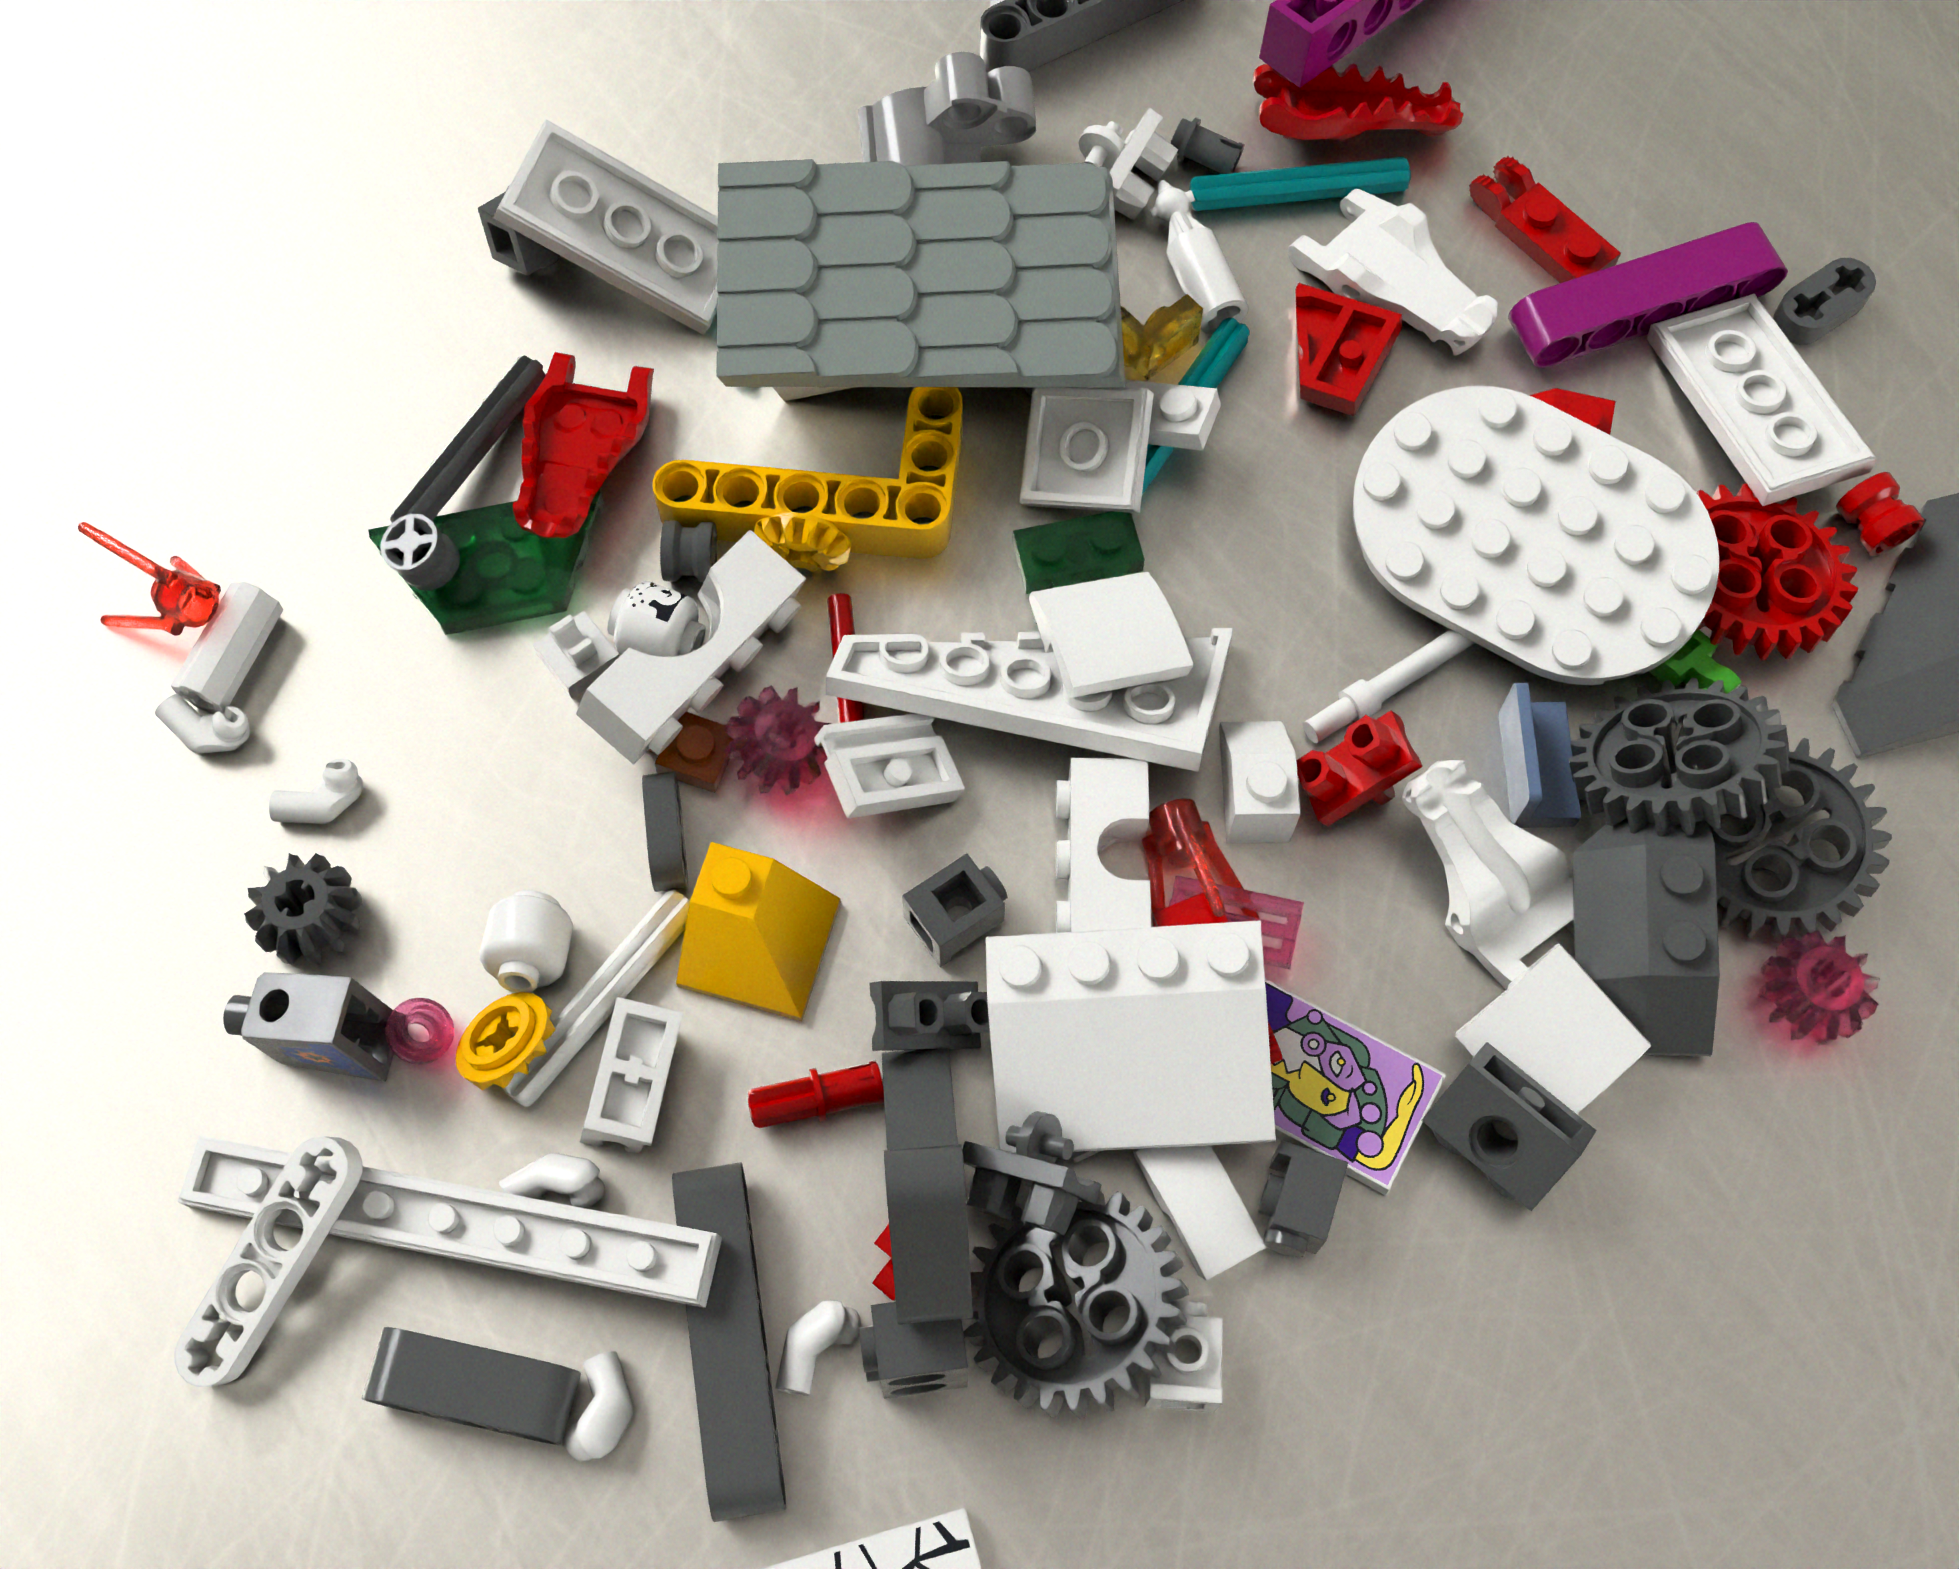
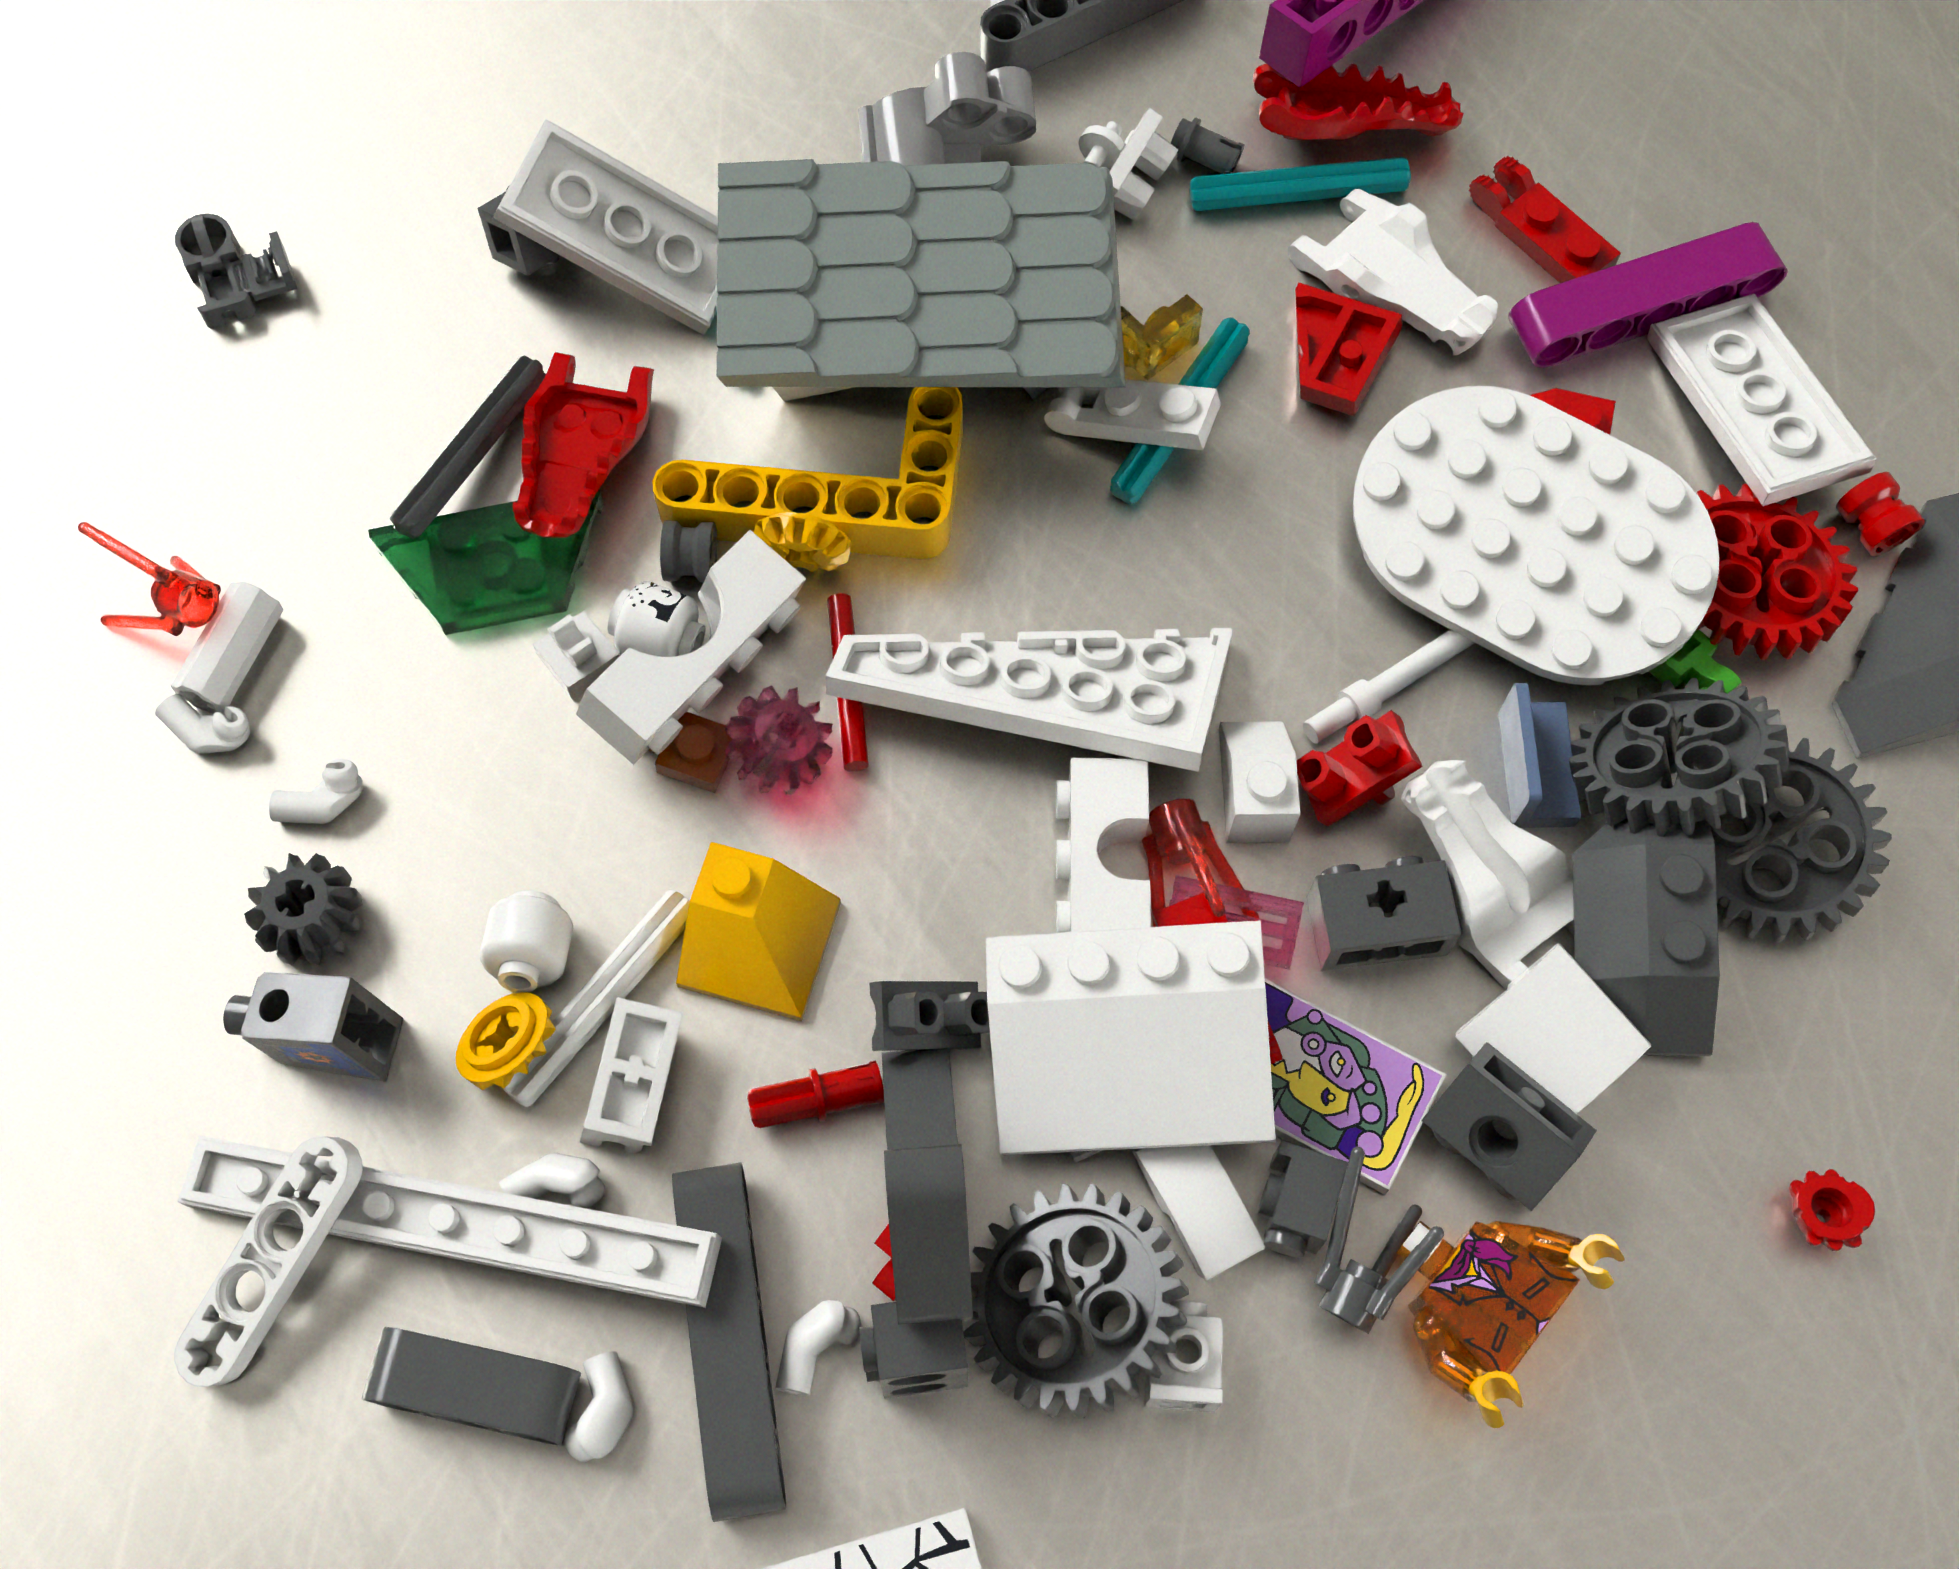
(224, 275): none -> dark grey piece
(407, 552): dark grey wheel -> none
(432, 1017): clear pink plate -> none
(664, 831): dark grey beam -> none
(888, 764): white plate -> none
(955, 885): dark grey brick -> none
(1053, 1187): dark grey hips -> none
(1077, 551): clear green plate -> none
(1087, 448): white plate -> none
(1111, 634): white slope -> none
(1198, 260): white wheel -> none
(1358, 935): none -> dark grey brick
(1359, 1292): none -> dark grey plant
(1494, 1299): none -> clear orange torso
(1818, 988): clear pink gear -> none
(1831, 308): dark grey beam -> none
(1842, 1204): none -> red animal

